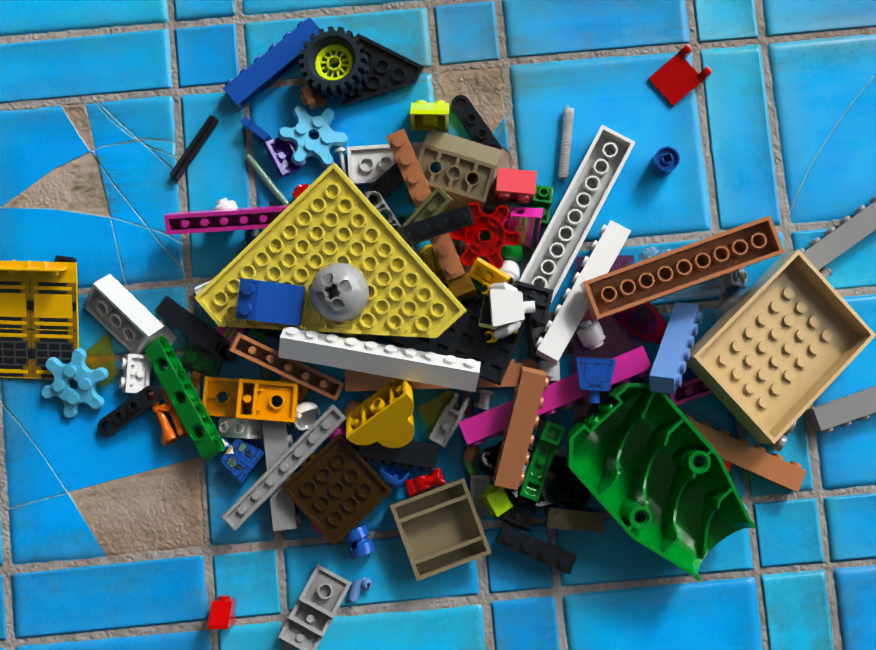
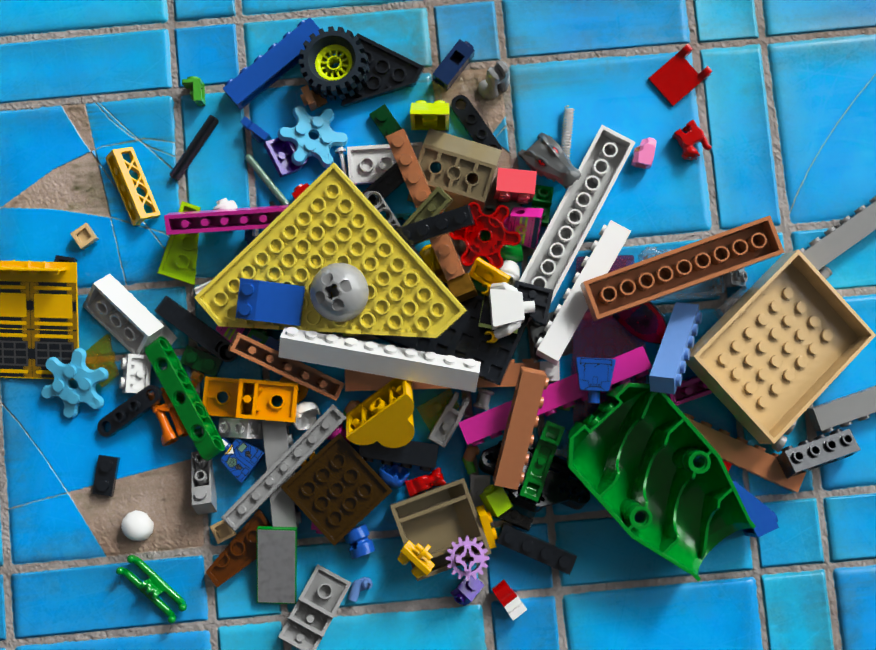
(84, 236): none -> tan plate
(106, 475): none -> black plate
(125, 184): none -> yellow fence
(137, 526): none -> white hair
(153, 587): none -> green piece
(181, 253): none -> lime wing
(198, 91): none -> bright green bracket
(203, 485): none -> light grey slope
(222, 531): none -> tan tile
(222, 612): red slope -> none
(239, 552): none -> reddish brown wing
(276, 565): none -> flat silver tile
(385, 121): none -> dark green plate
(419, 556): none -> yellow hips
(453, 64): none -> dark blue brick
(458, 558): none -> lavender gear
(467, 590): none -> bracket
(485, 520): none -> yellow plate
(496, 78): none -> light grey piece
(509, 599): none -> leg
(550, 160): none -> dark grey animal
(574, 519): dark tan slope -> none
(591, 334): white head -> none
(644, 154): none -> bright pink rock
(664, 161): blue wheel -> none
(688, 140): none -> red animal
(758, 512): none -> blue slope
(818, 452): none -> brick

